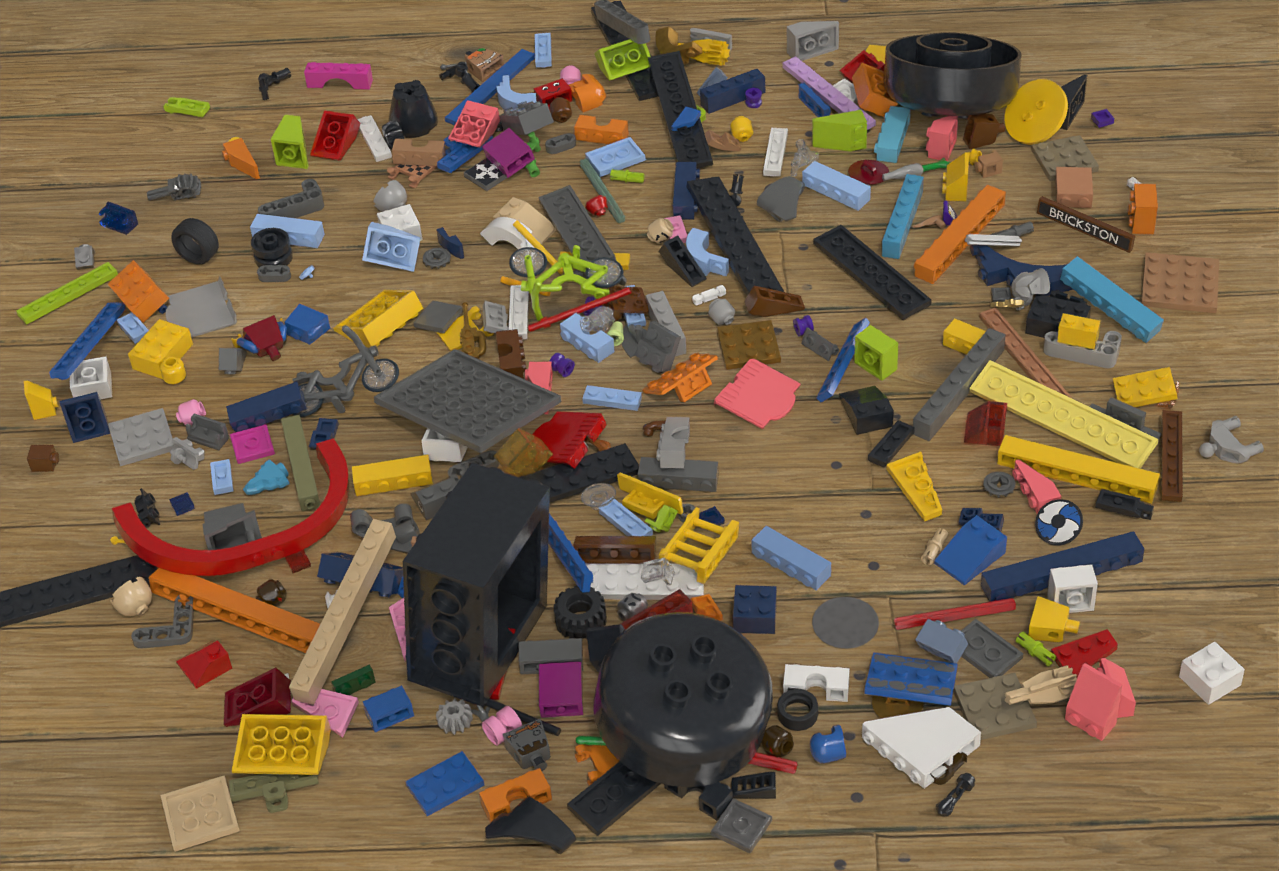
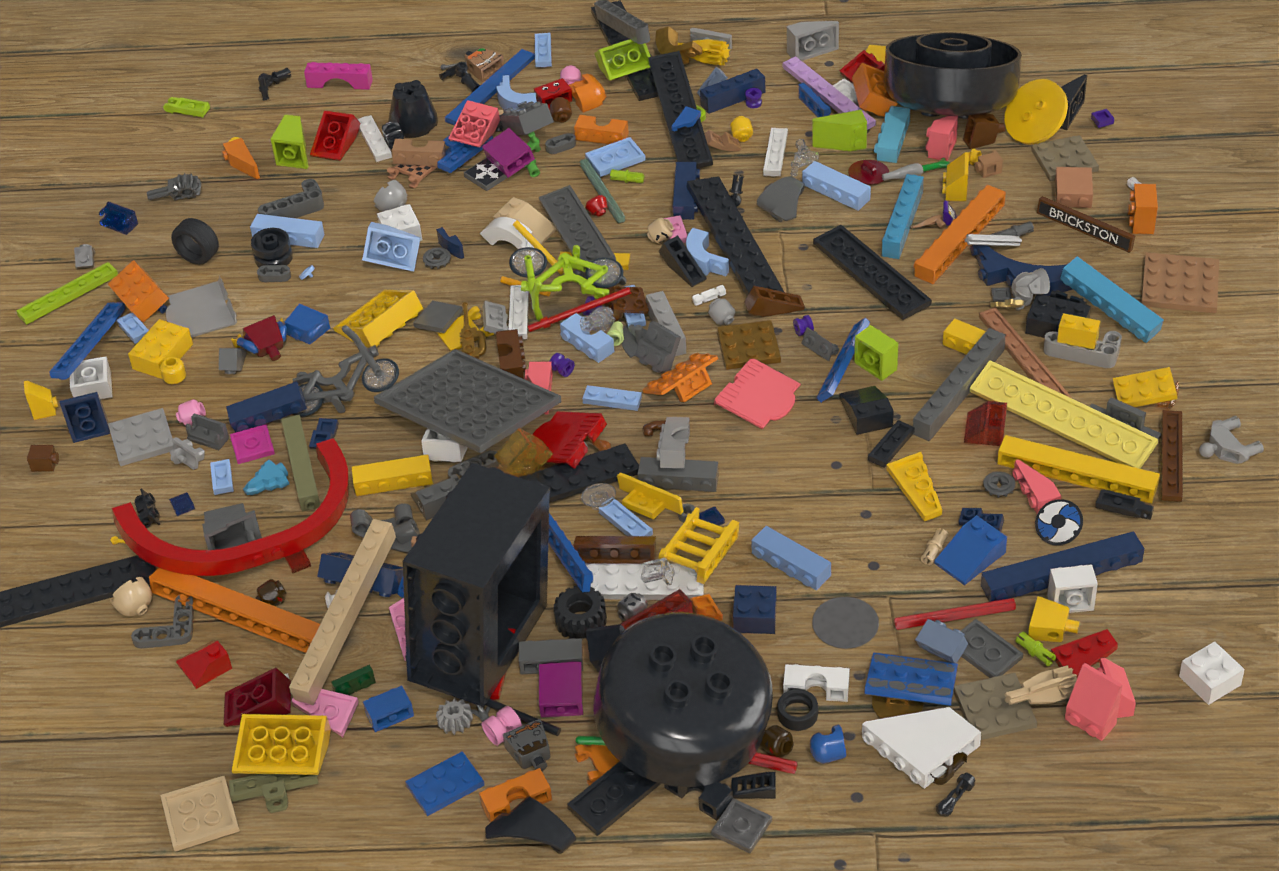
(664, 519): lime bracket -> none

